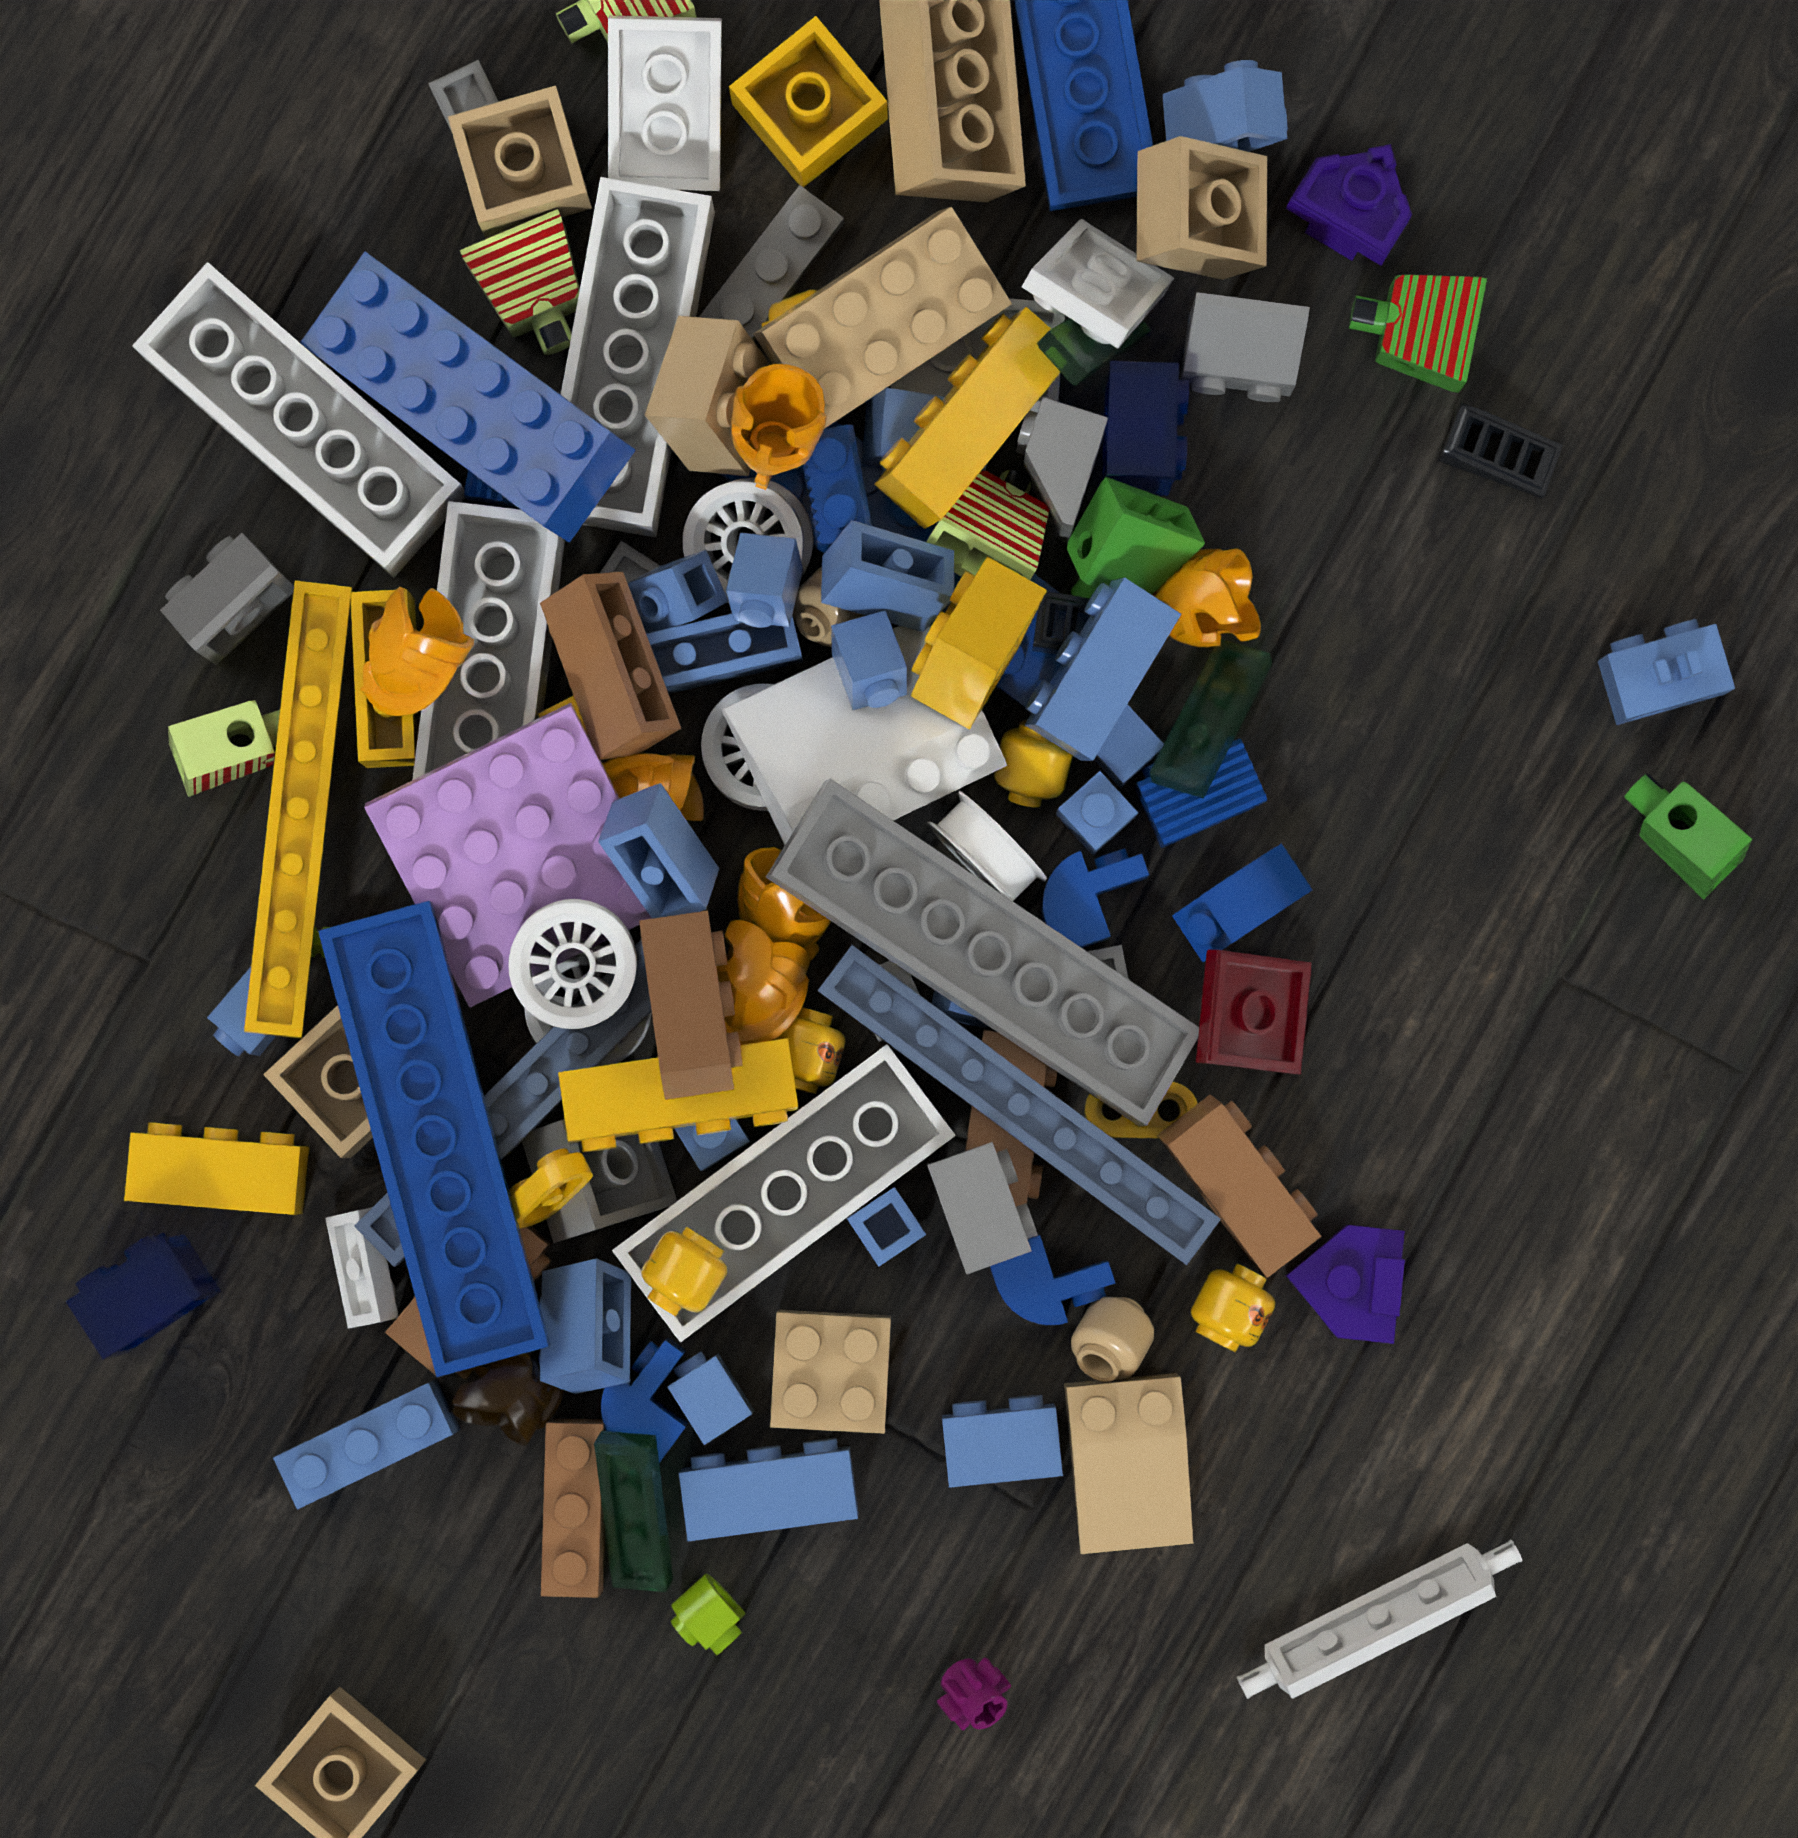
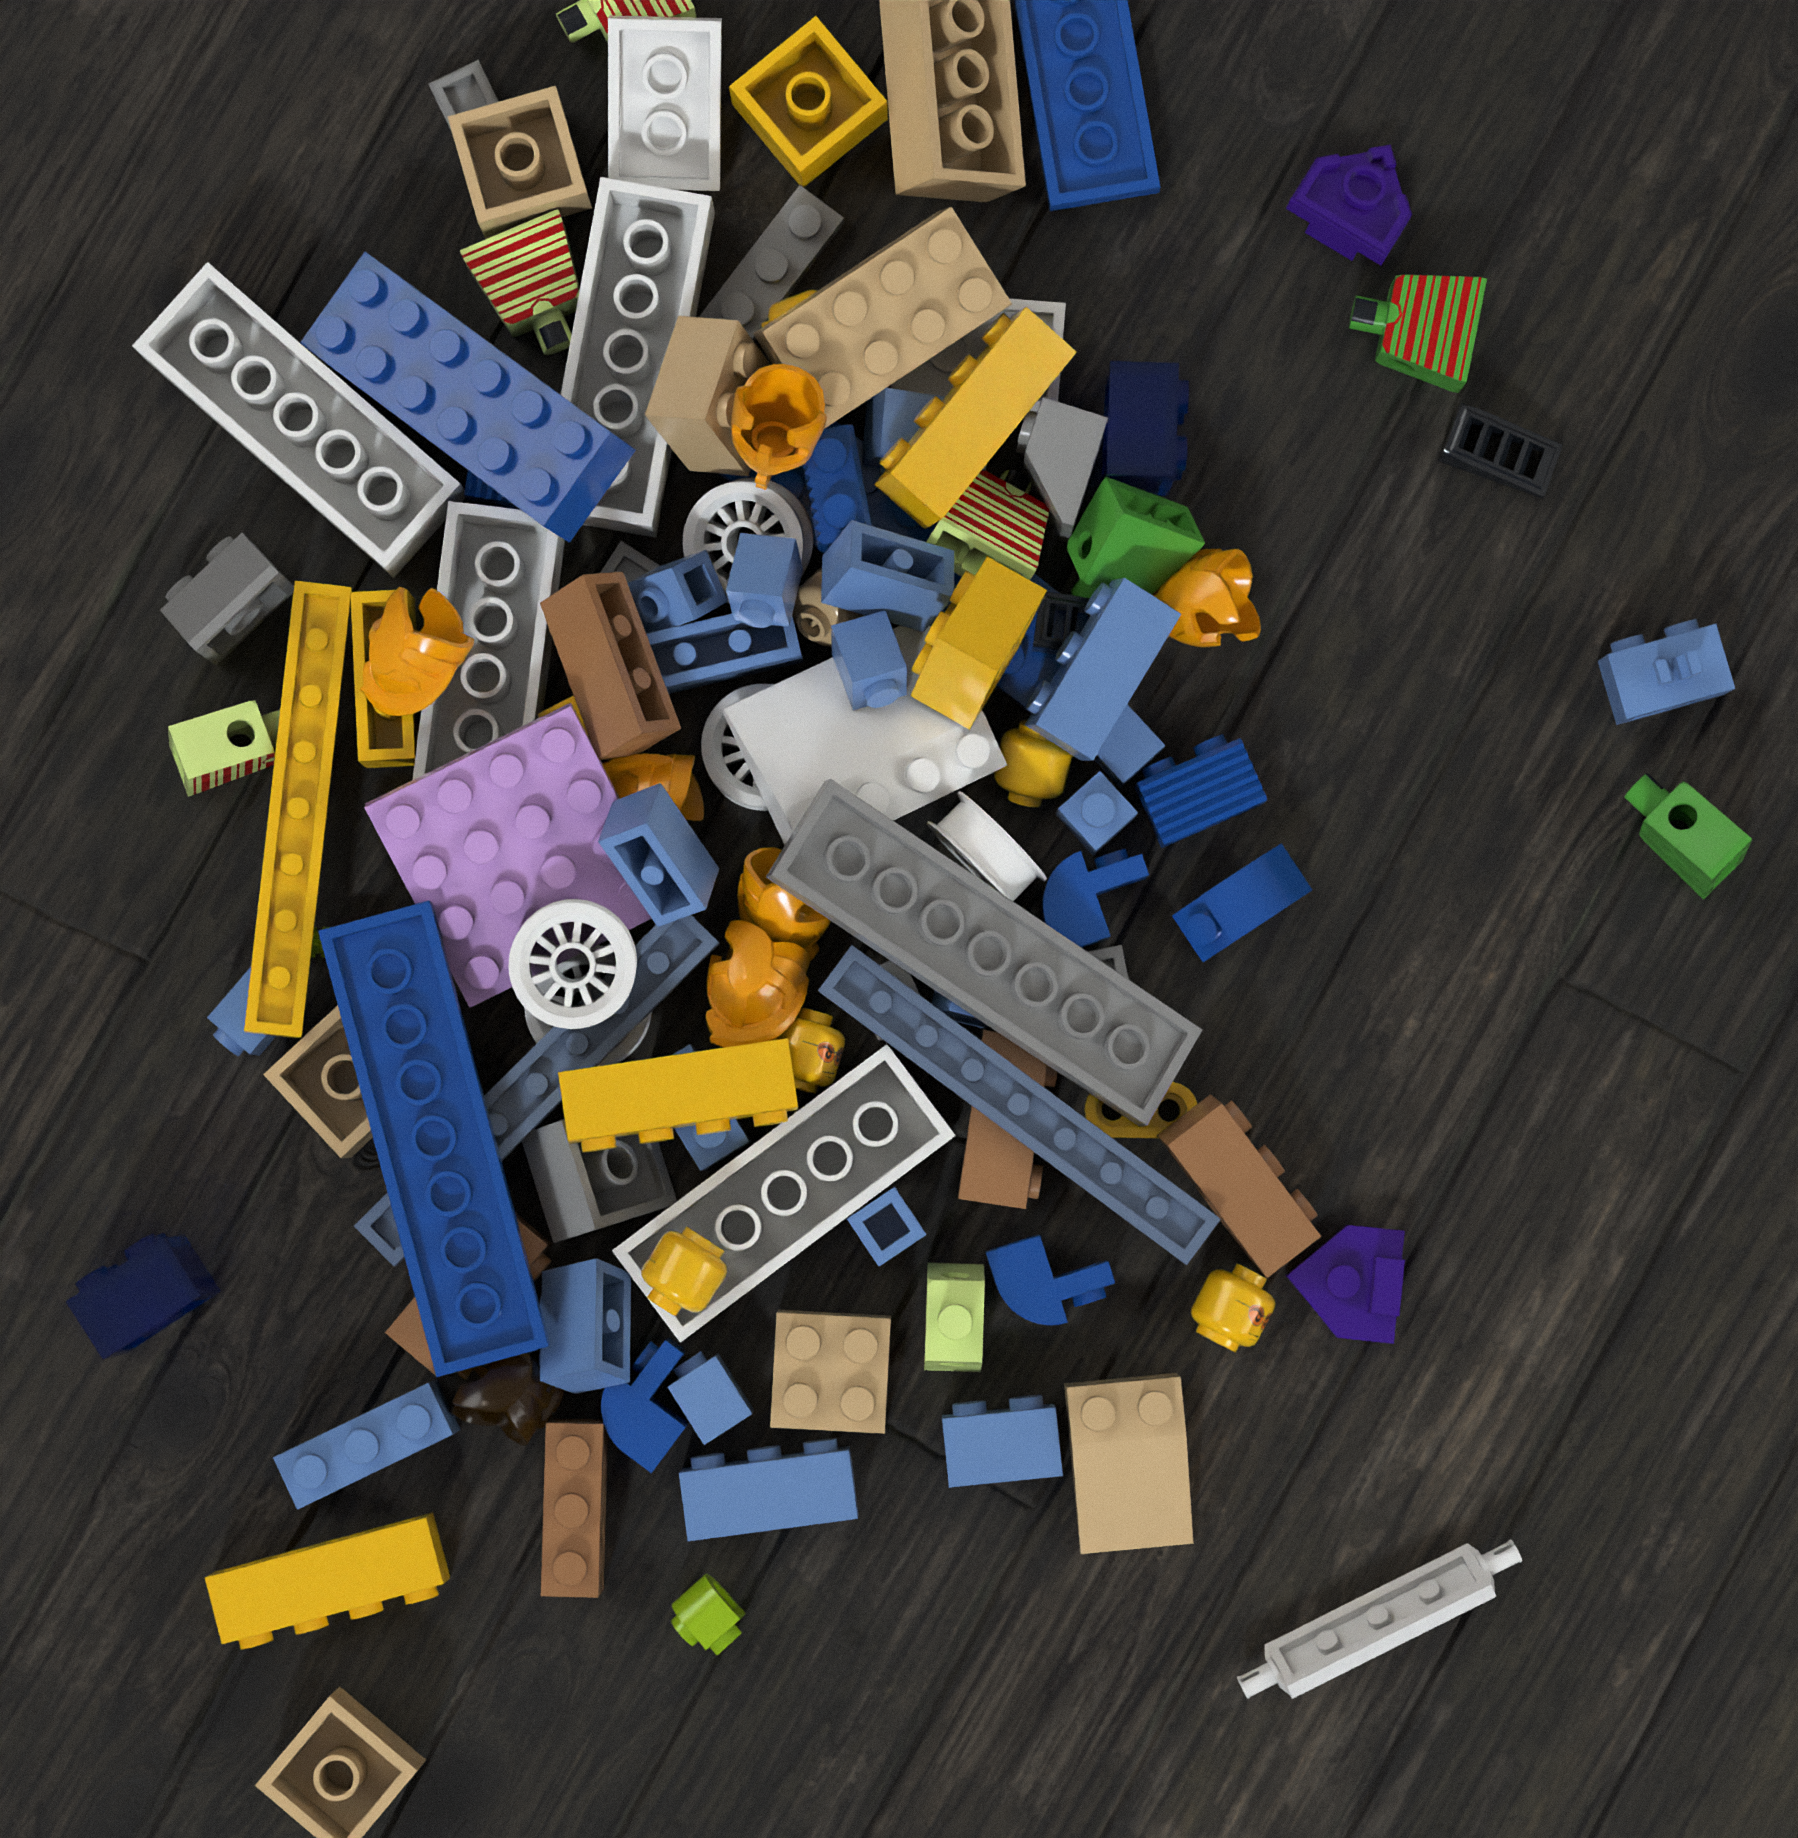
(217, 1170): yellow brick -> none
(328, 1579): none -> yellow brick
(361, 1273): white plate -> none
(550, 1187): yellow plate -> none
(633, 1511): clear green plate -> none
(689, 1004): medium nougat brick -> none
(954, 1317): none -> yellowish green torso
(974, 1693): magenta gear -> none
(981, 1206): light grey brick -> none
(1078, 354): clear green tile -> none
(1097, 284): white plate -> none
(1112, 1338): tan head -> none
(1201, 208): tan brick -> none
(1210, 718): clear green tile -> none
(1230, 109): medium blue brick -> none
(1243, 346): light grey slope -> none
(1253, 1012): dark red tile -> none

